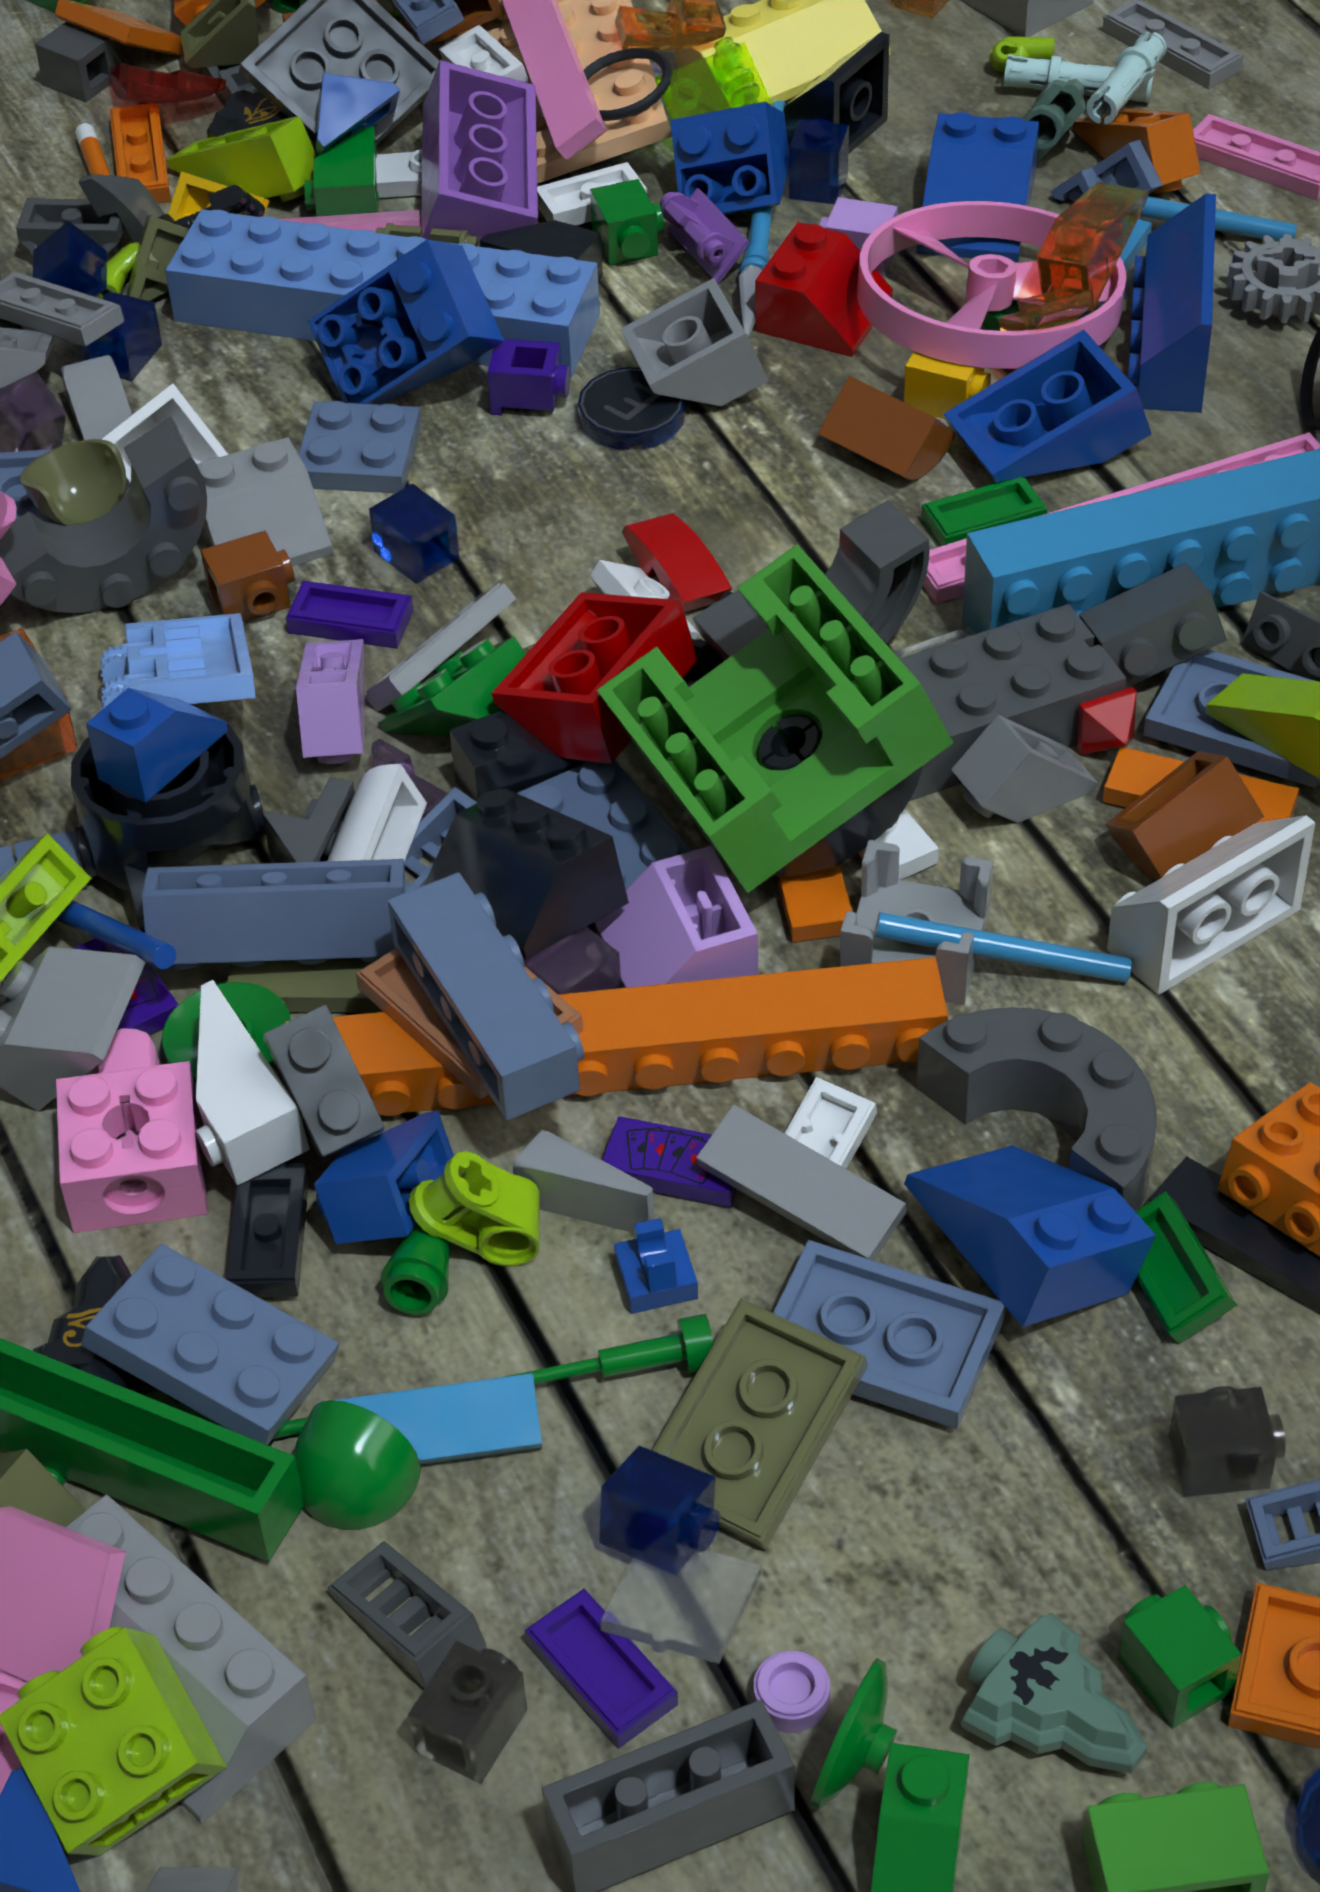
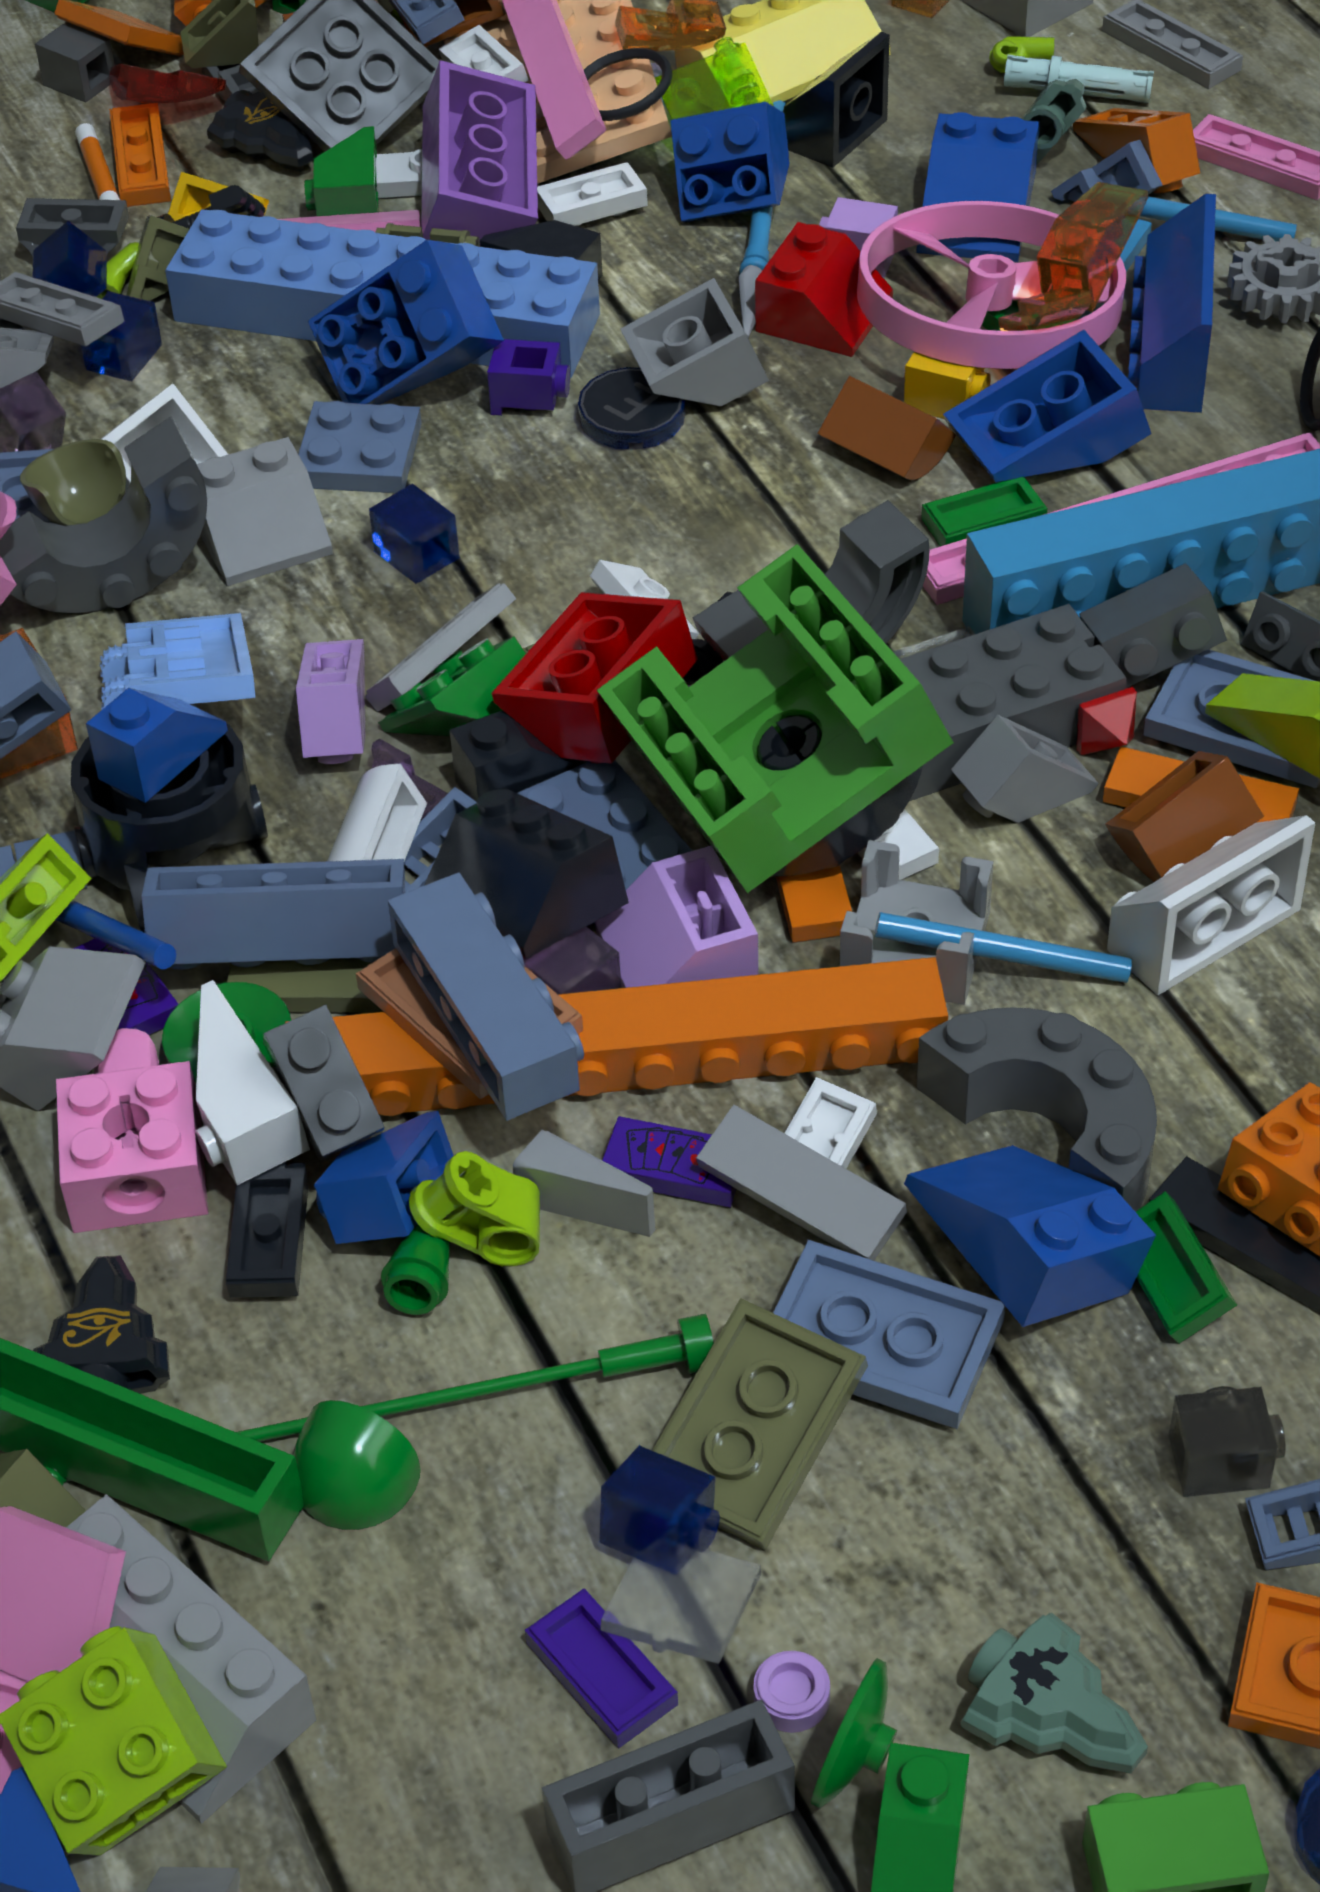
(95, 396): light grey slope -> none
(121, 195): dark grey slope -> none
(210, 1344): sand blue plate -> none
(248, 576): dark orange brick -> none
(259, 159): lime slope -> none
(312, 837): dark grey slope -> none
(349, 105): slope -> none
(349, 614): dark purple tile -> none
(429, 1645): dark grey slope -> none
(463, 1417): dark azure tile -> none
(469, 1710): clear smoke brick -> none
(626, 221): green brick -> none
(655, 1268): blue tile -> none
(679, 560): red slope -> none
(703, 231): medium lavender hinge -> none
(818, 161): clear blue brick -> none
(1133, 71): light aqua pin -> none
(1179, 1654): green brick -> none

